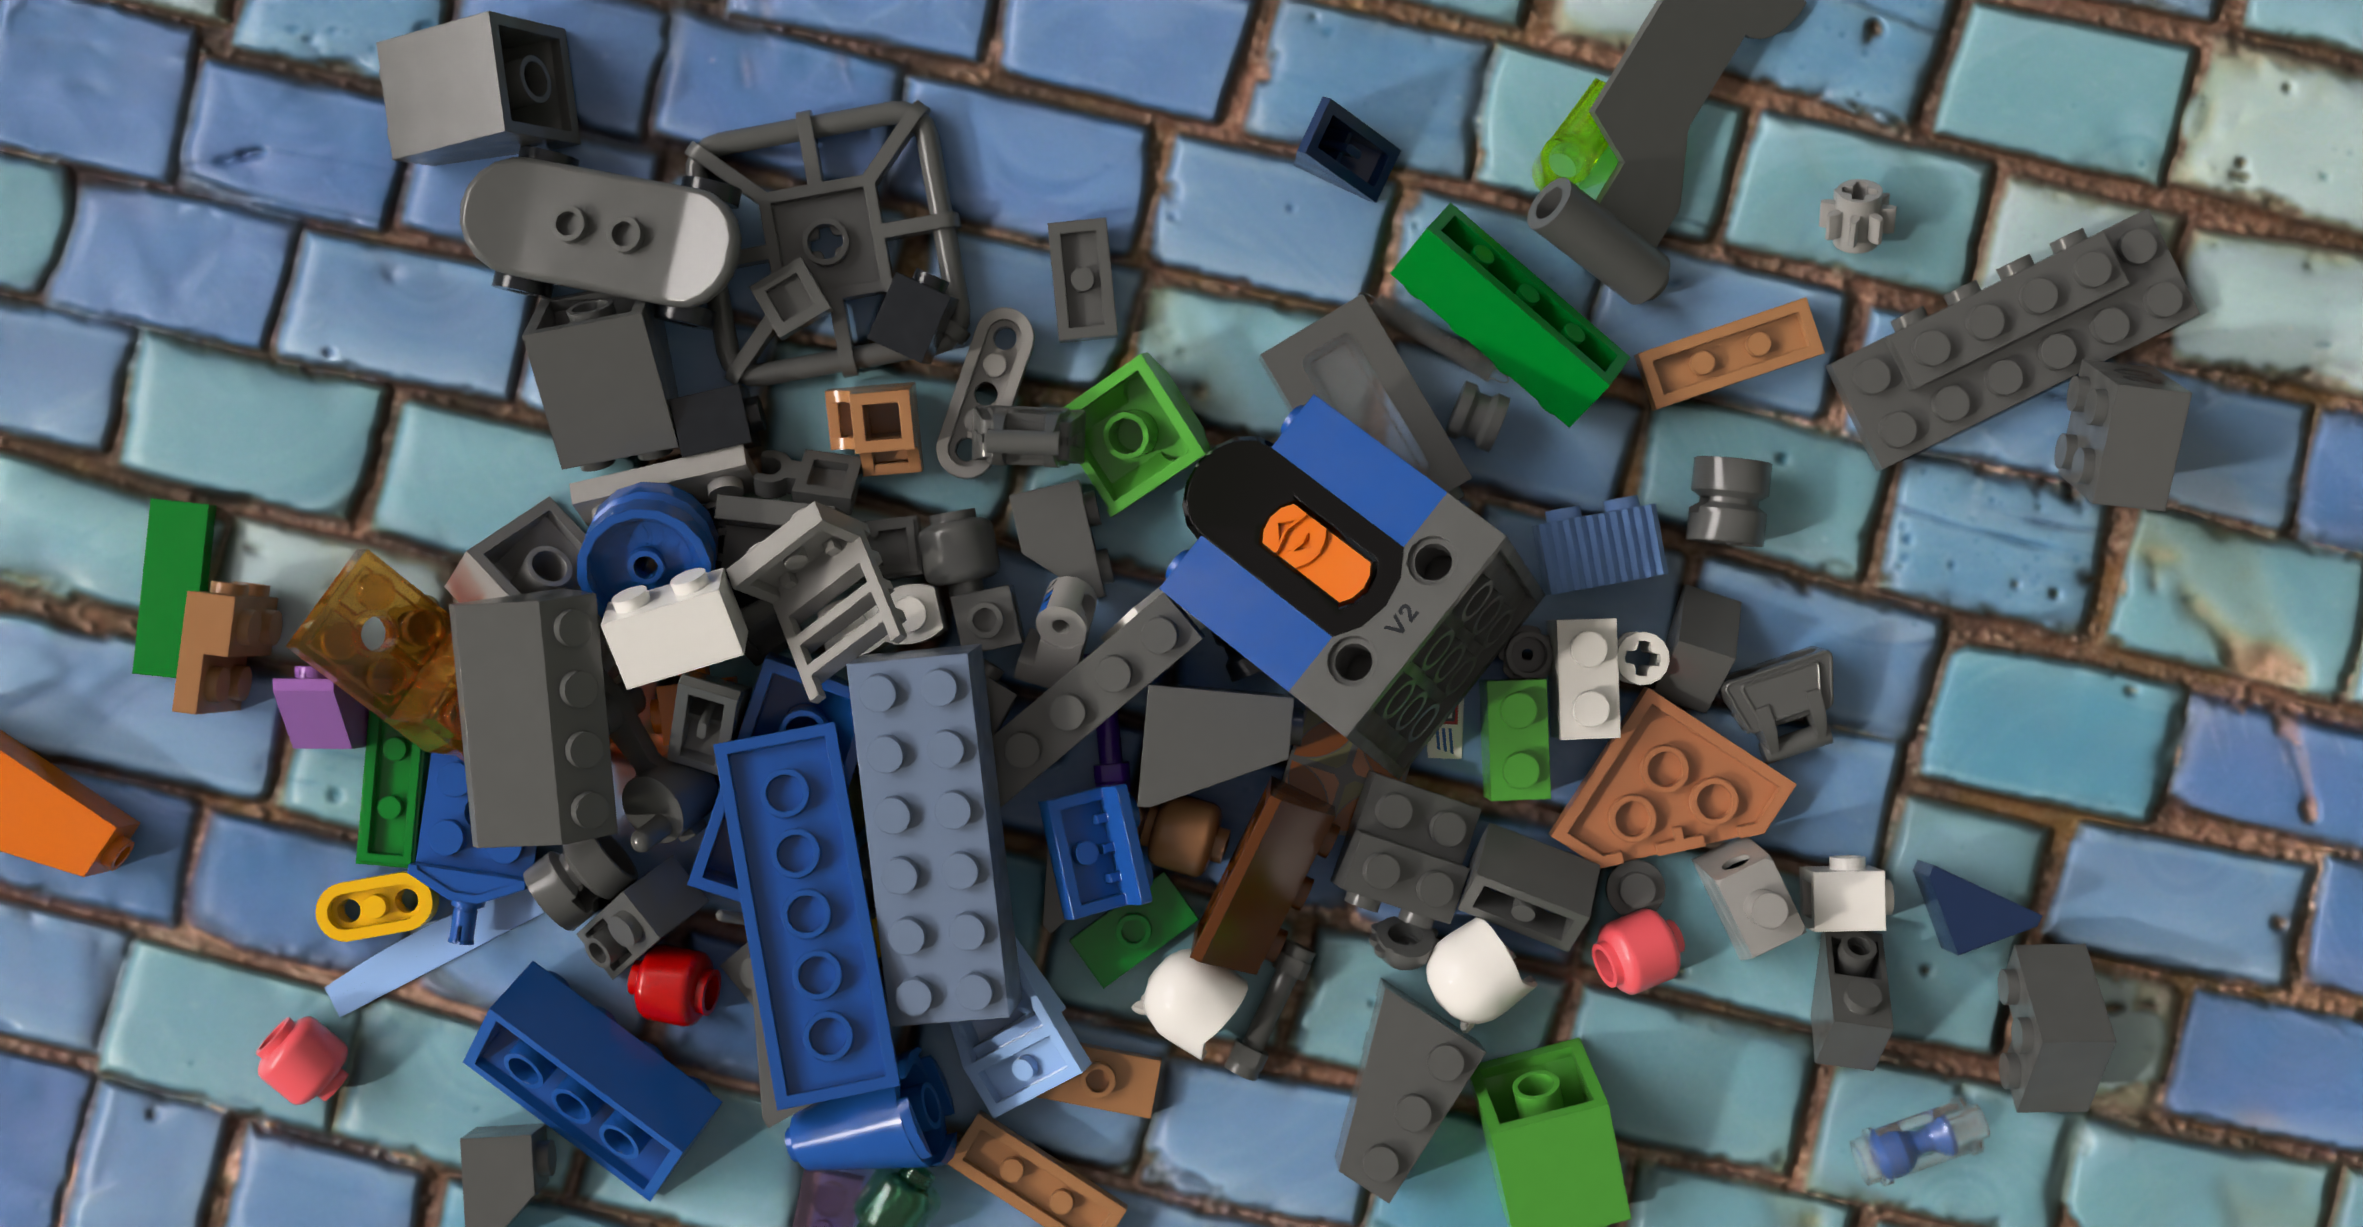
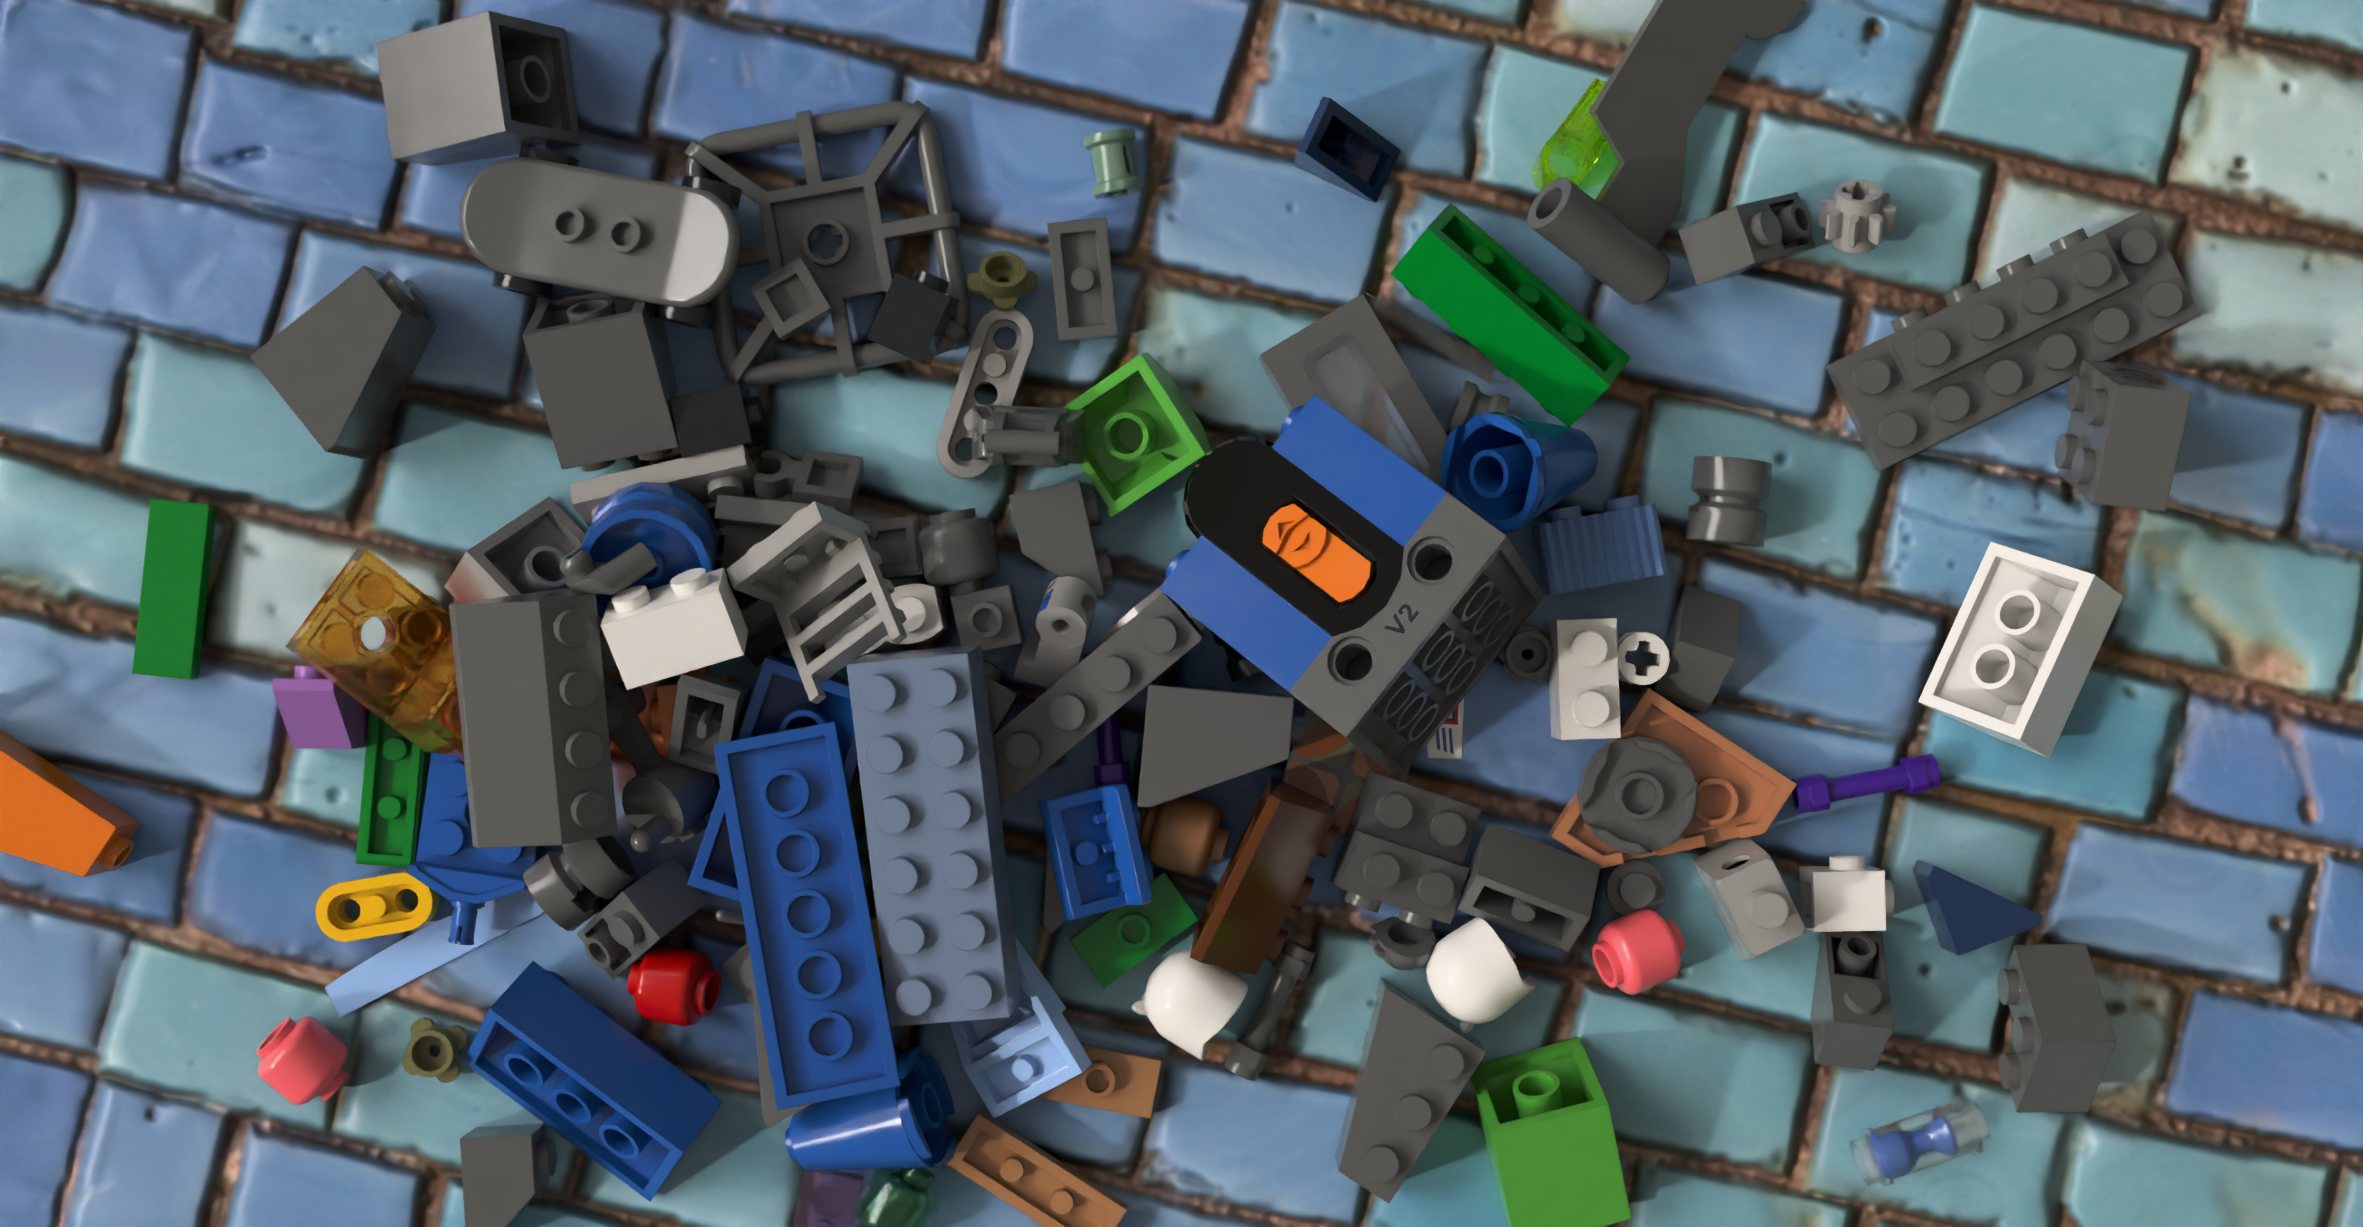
(215, 641): medium nougat plate -> none
(350, 359): none -> dark grey slope
(419, 1056): none -> olive plate
(606, 577): none -> dark grey arm
(878, 425): medium nougat brick -> none
(1002, 279): none -> olive plate
(1113, 163): none -> sand green bush
(1515, 466): none -> blue cone
(1515, 739): bright green brick -> none
(1637, 795): none -> dark grey tile
(1729, 354): medium nougat plate -> none
(1747, 237): none -> dark grey slope
(1782, 692): dark grey piece -> none
(1912, 774): none -> dark purple bar
(2021, 648): none -> white slope

